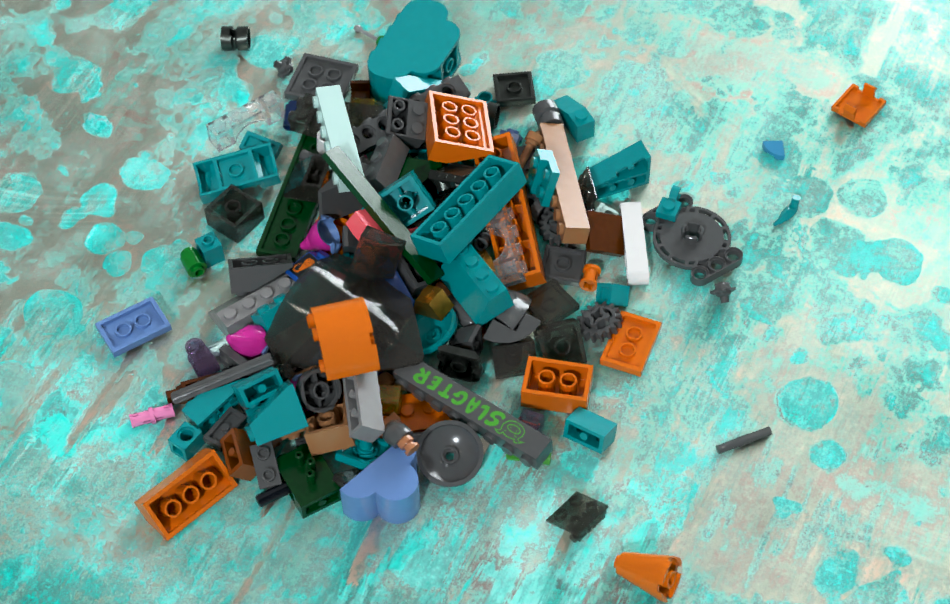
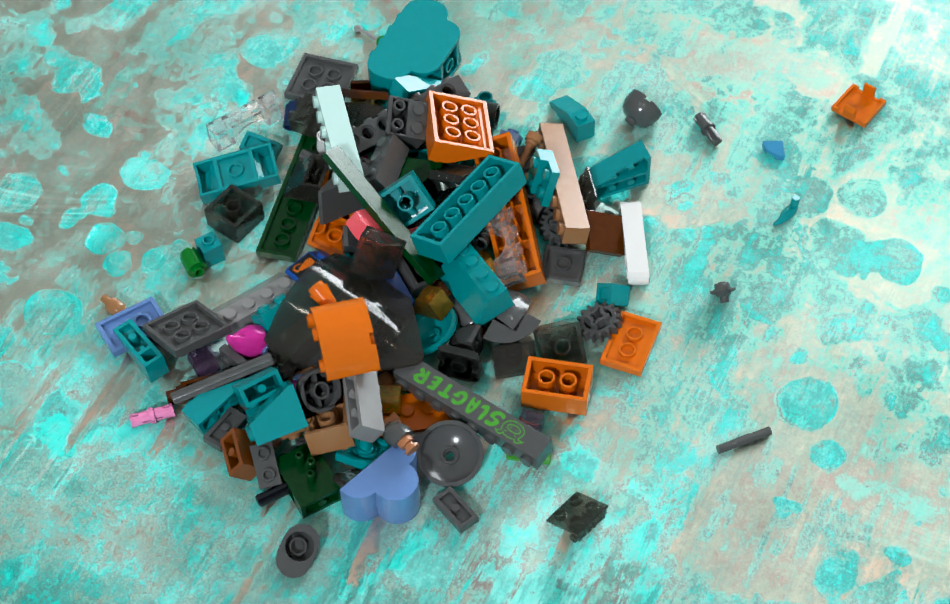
(112, 305): none -> medium nougat cylinder
(141, 350): none -> teal slope
(184, 448): teal brick -> none
(186, 329): none -> dark grey plate
(186, 493): orange slope -> none
(235, 38): pearl dark grey wheel -> none
(253, 272): dark grey slope -> none
(284, 67): dark grey plant -> none
(297, 550): none -> dark grey piece
(321, 293): none -> orange cone
(322, 236): hat -> none
(364, 94): none -> reddish brown tile
(455, 509): none -> dark grey plate
(514, 89): pearl dark grey plate -> none
(546, 112): dark grey wheel -> none
(551, 303): clear smoke tile -> none
(590, 275): orange bush -> none
(590, 430): teal brick -> none
(639, 110): none -> dark grey cylinder
(650, 572): orange cone -> none
(670, 207): teal plate -> none
(679, 242): dark grey piece -> none
(707, 128): none -> dark grey axle

